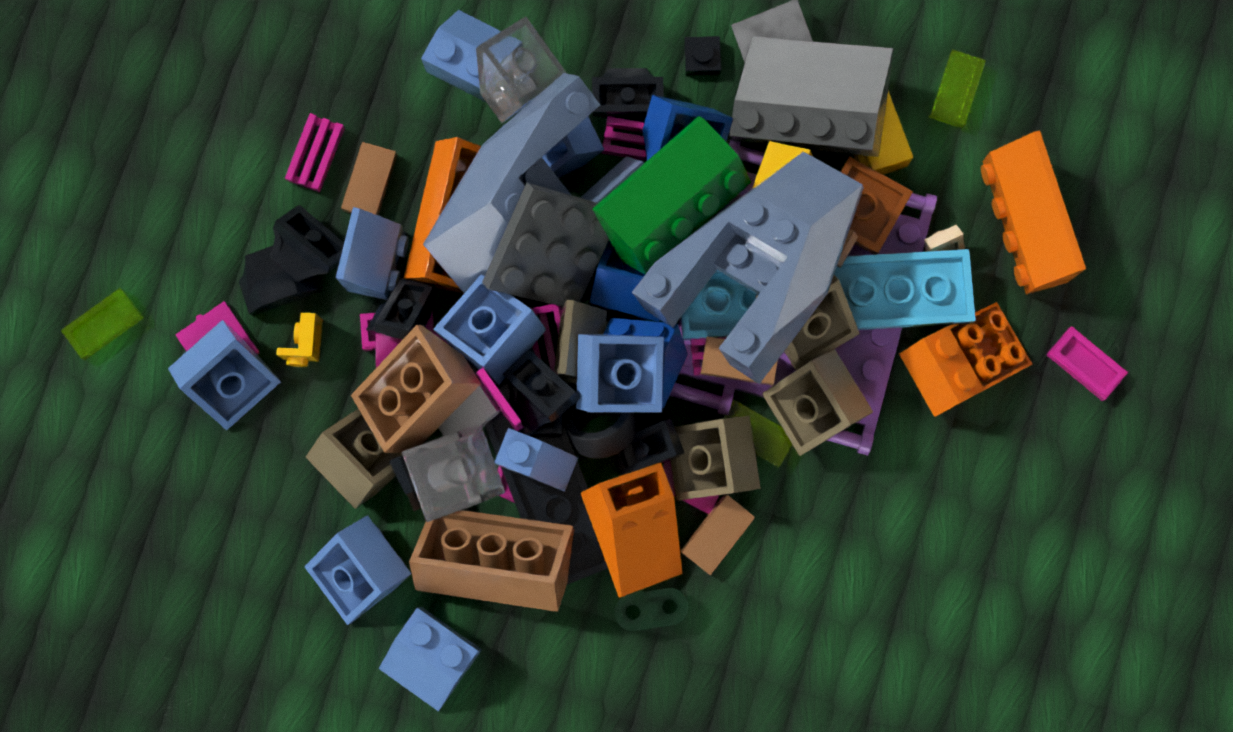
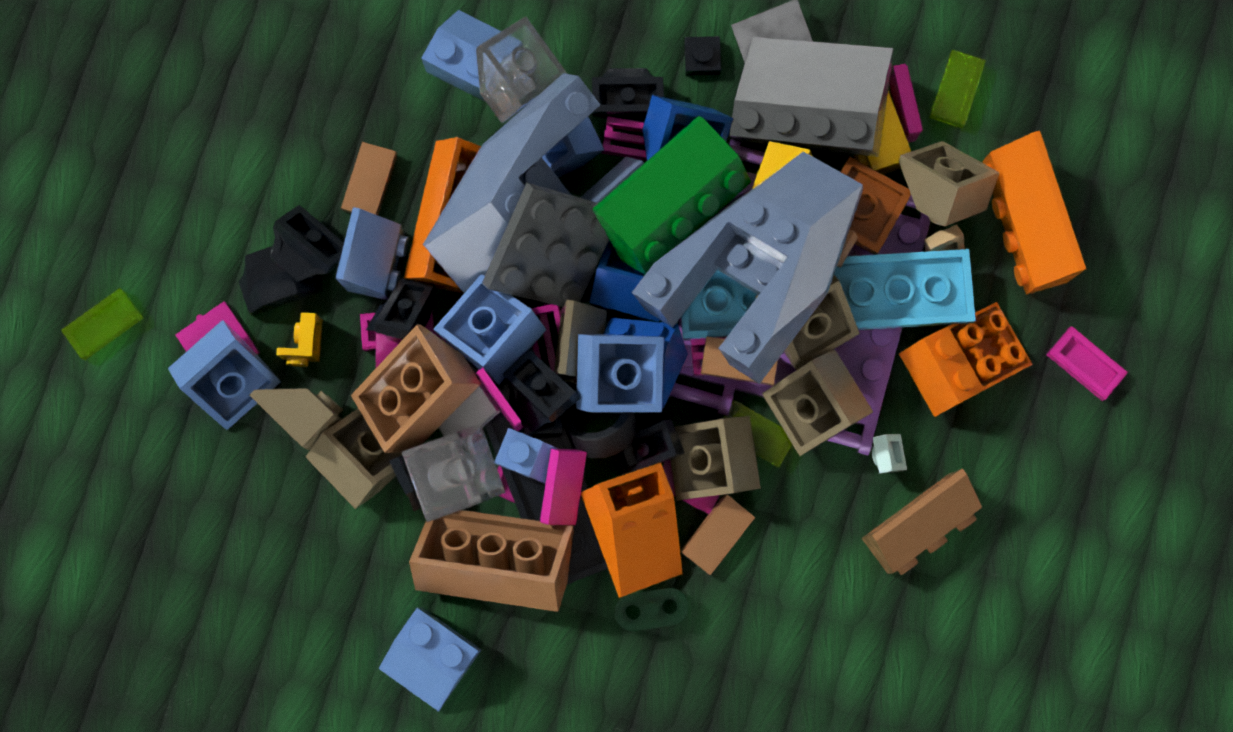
(300, 412): none -> dark tan slope
(304, 141): dark pink tile -> none
(357, 569): medium blue slope -> none
(563, 487): none -> dark pink tile
(889, 453): none -> light aqua plate
(905, 102): none -> dark pink tile
(924, 523): none -> medium nougat slope
(947, 182): none -> dark tan slope

